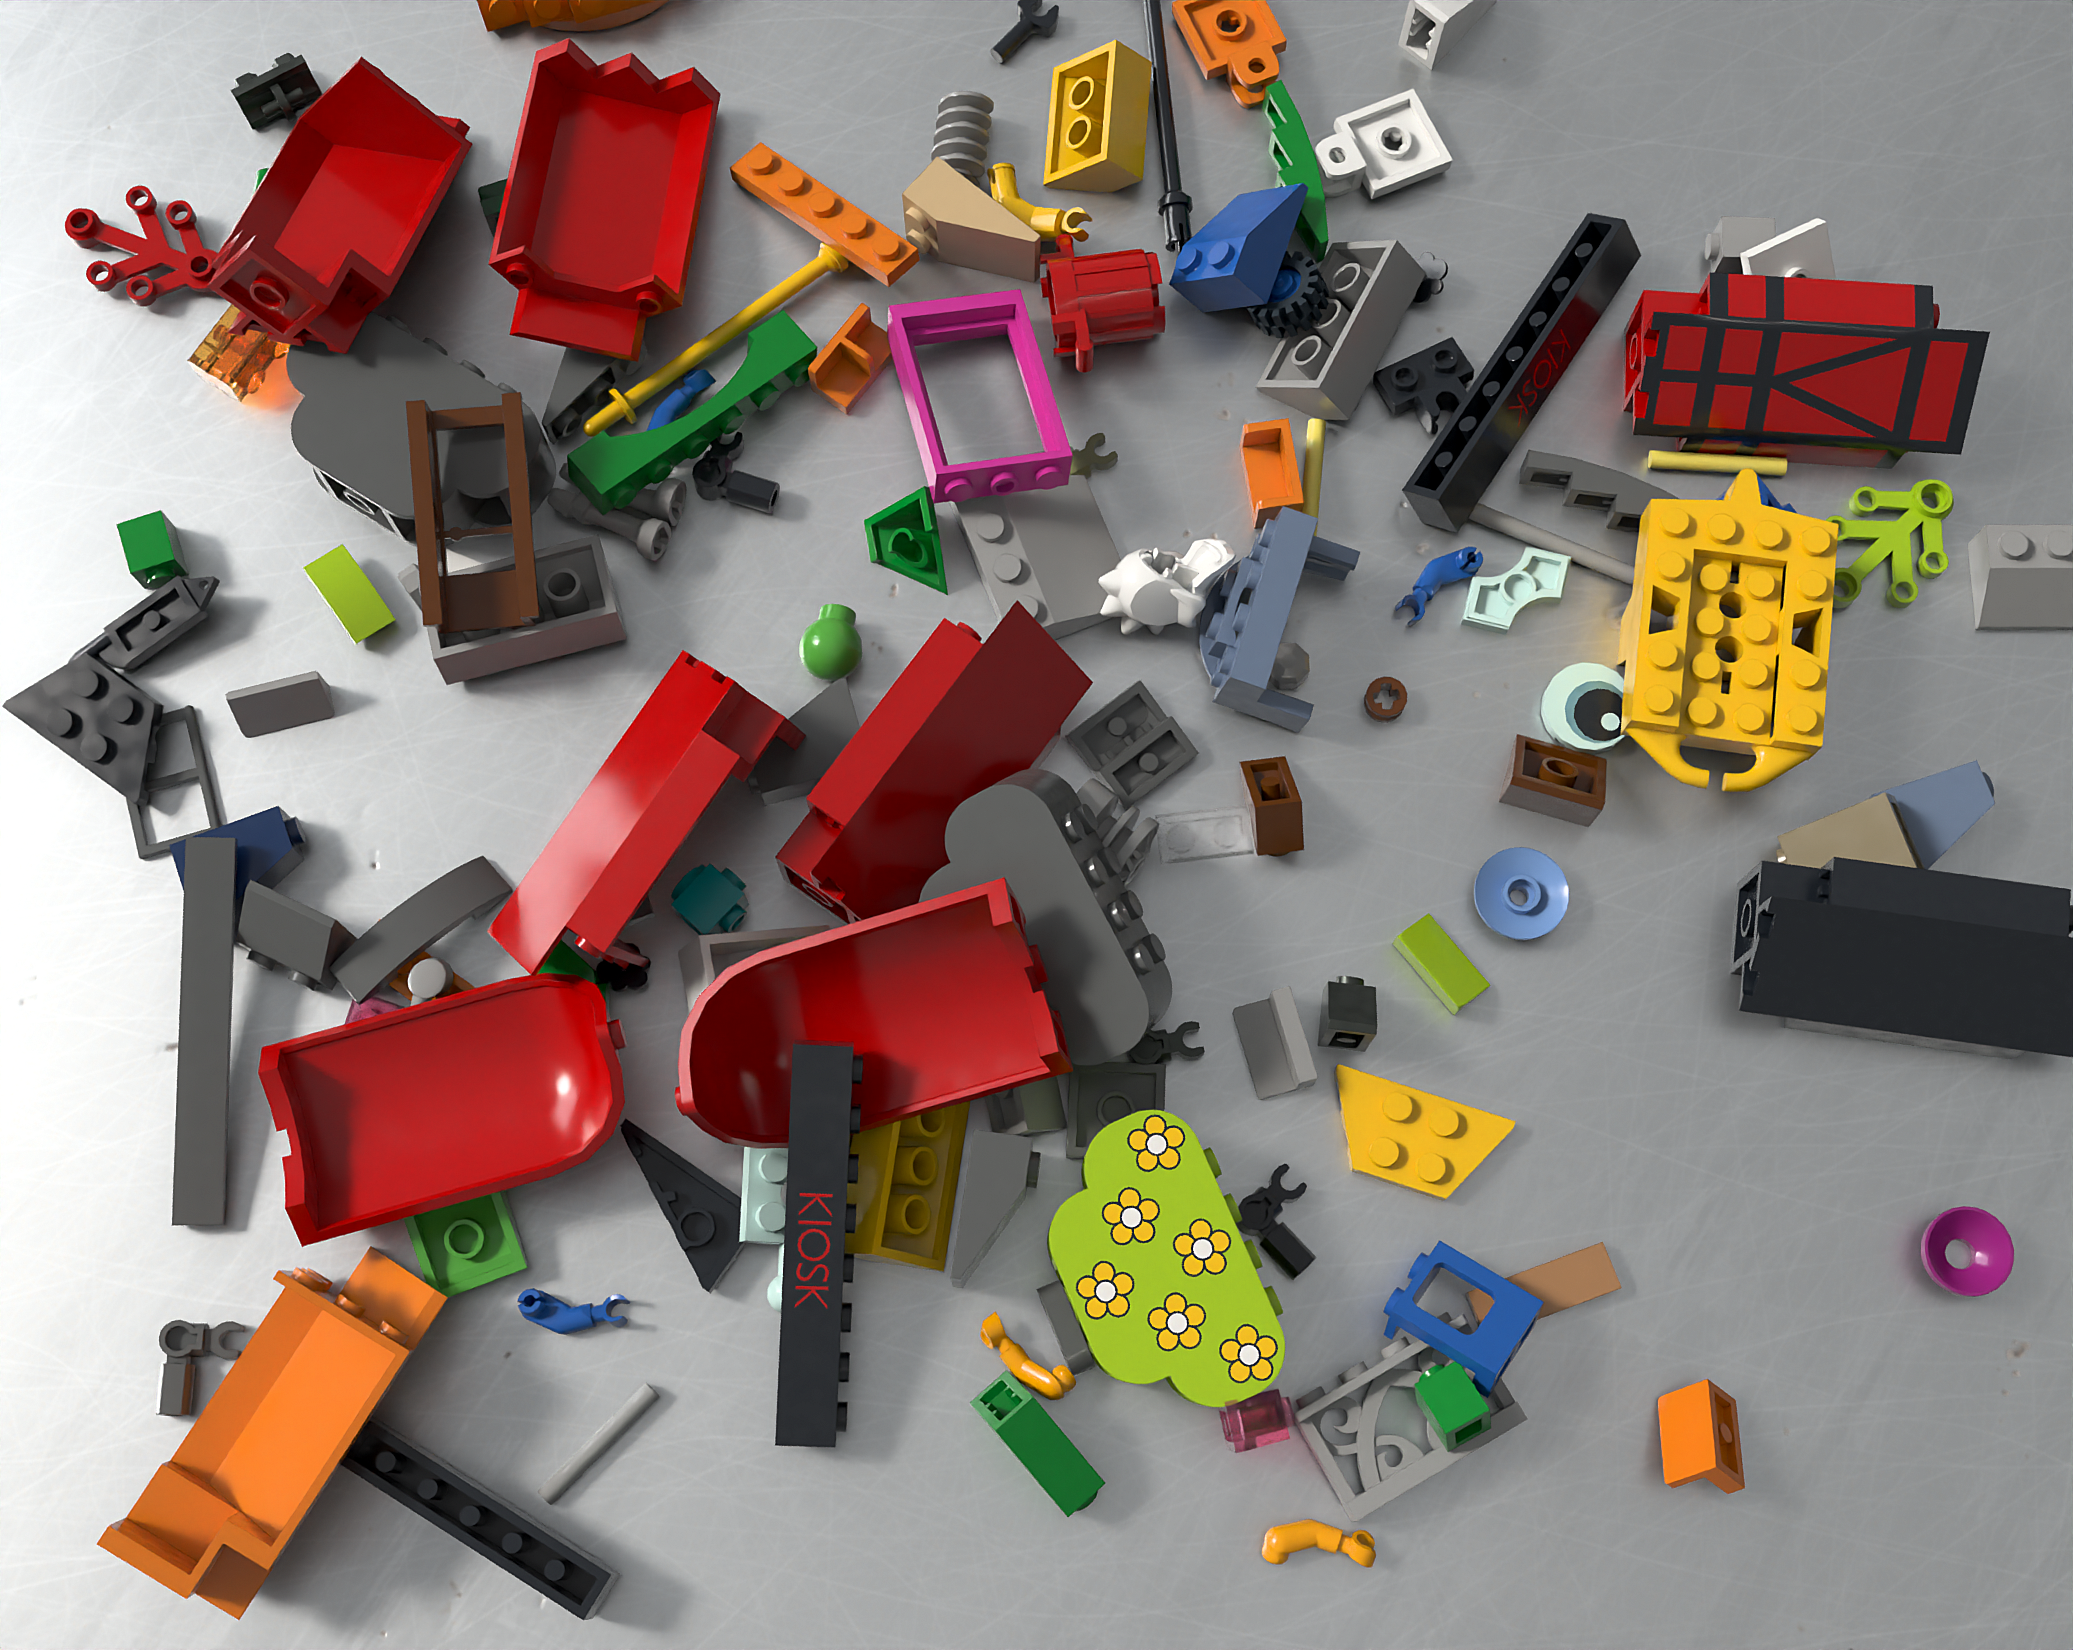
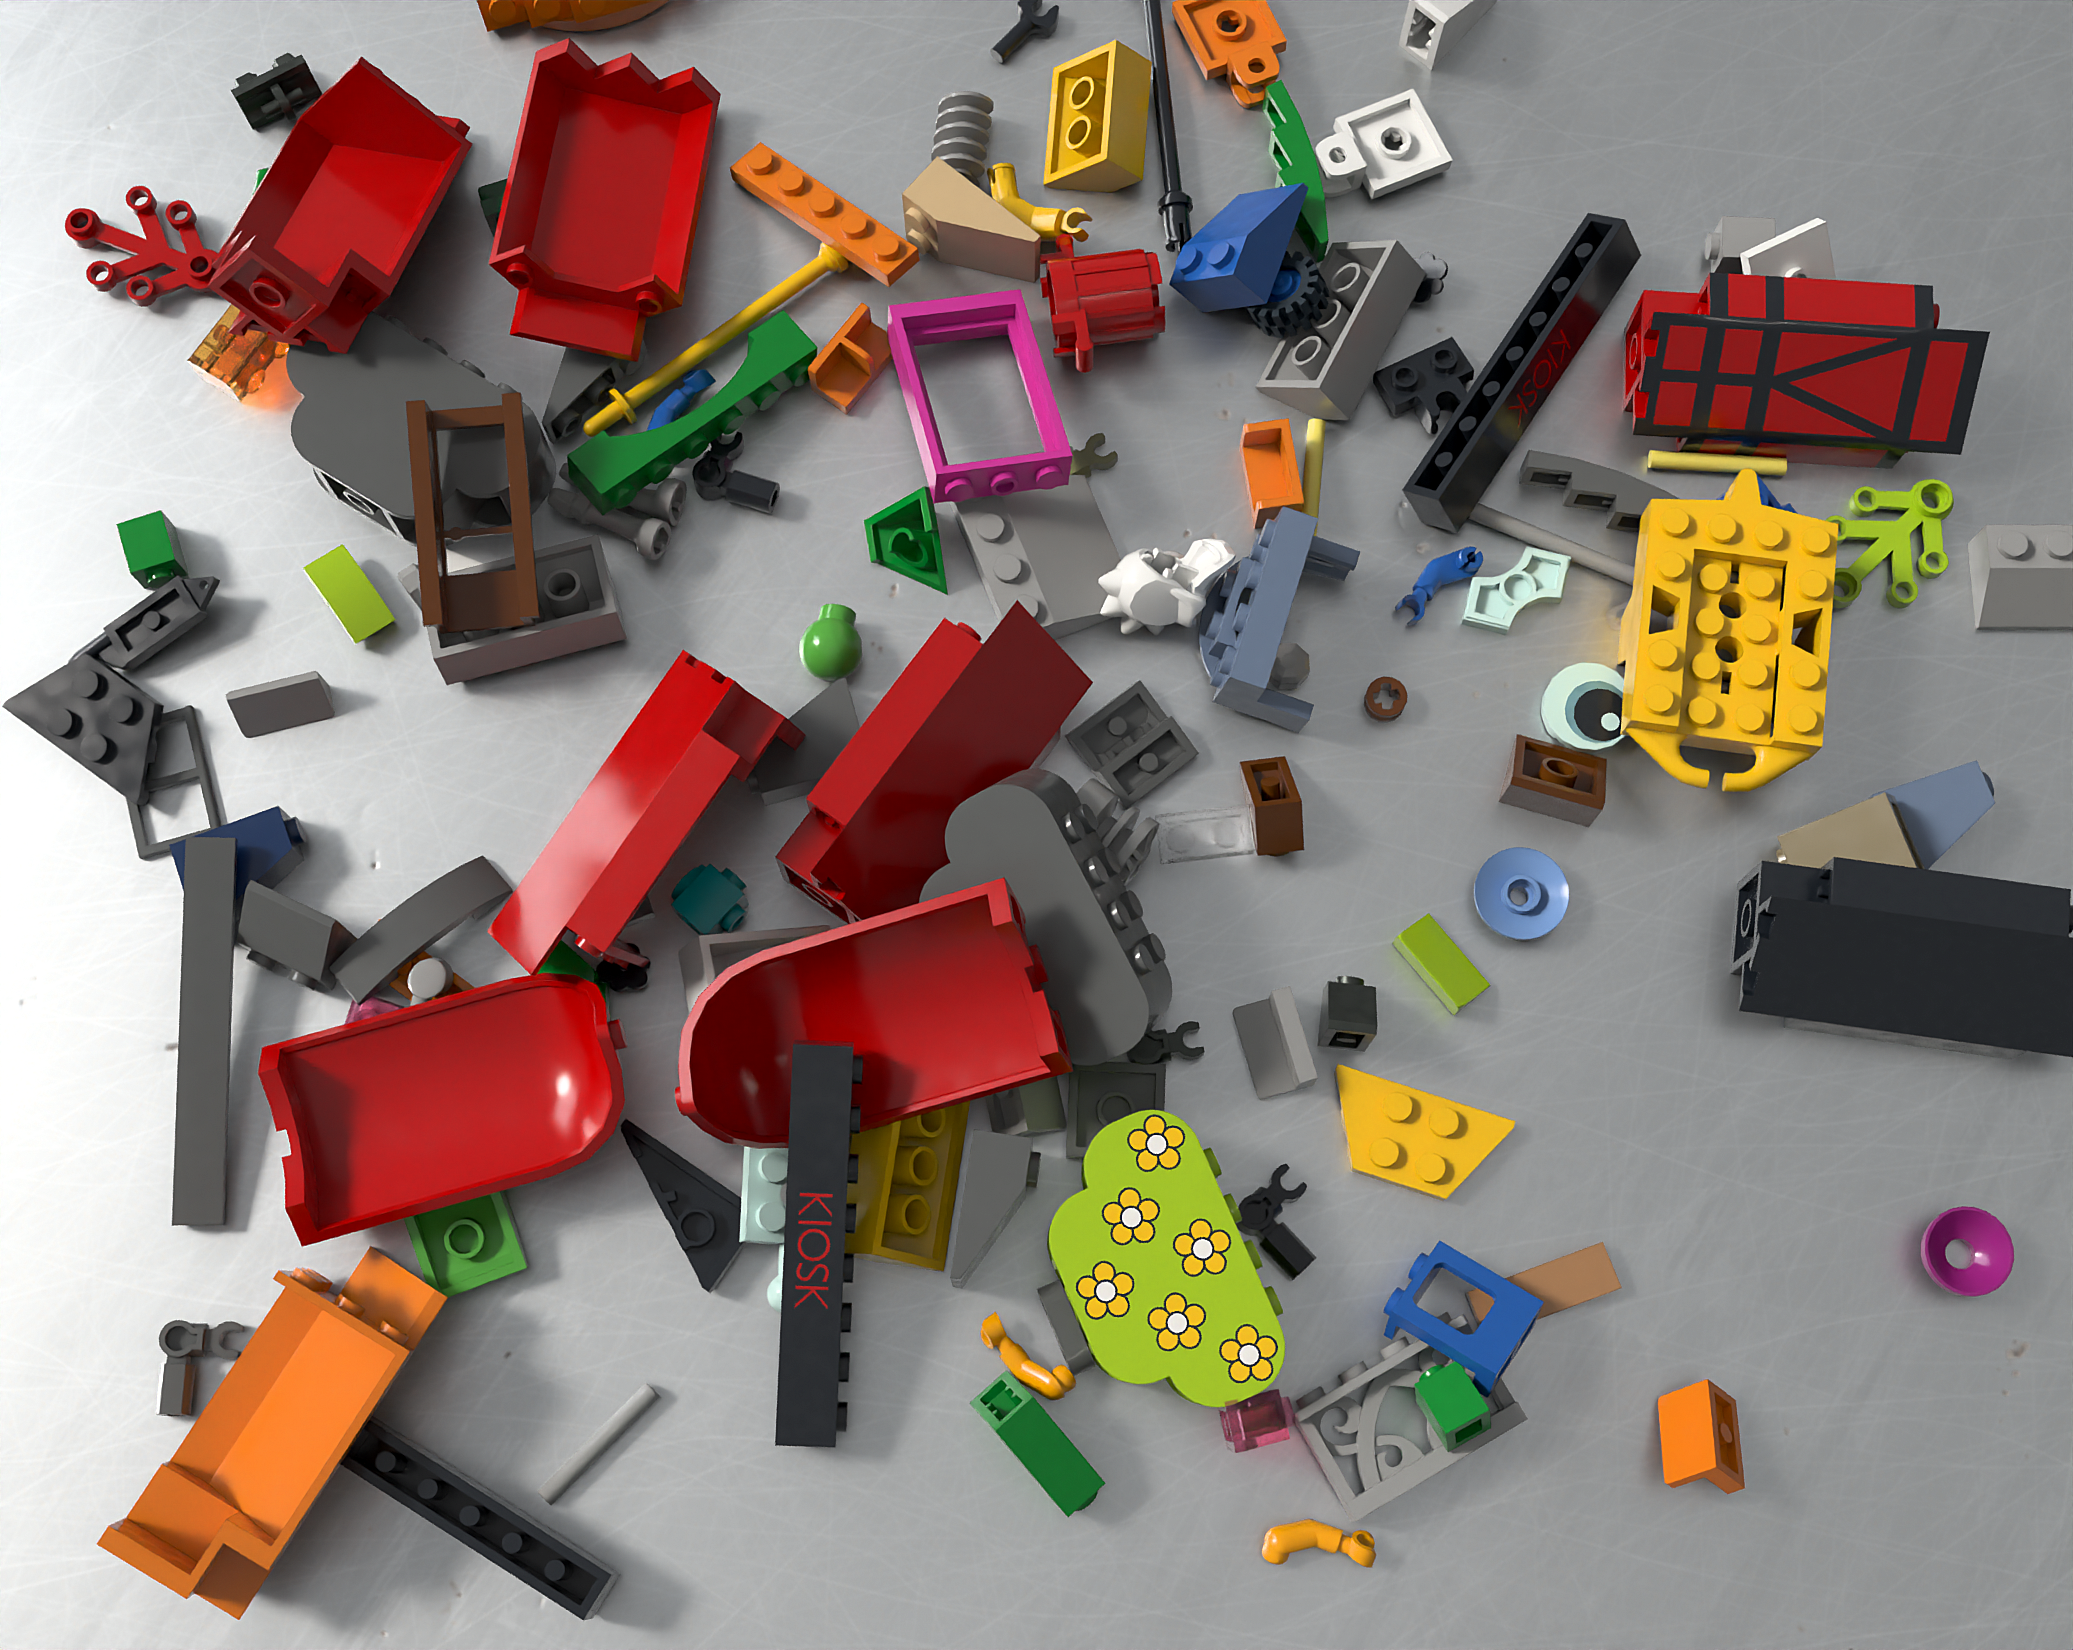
(564, 1319): blue arm -> none

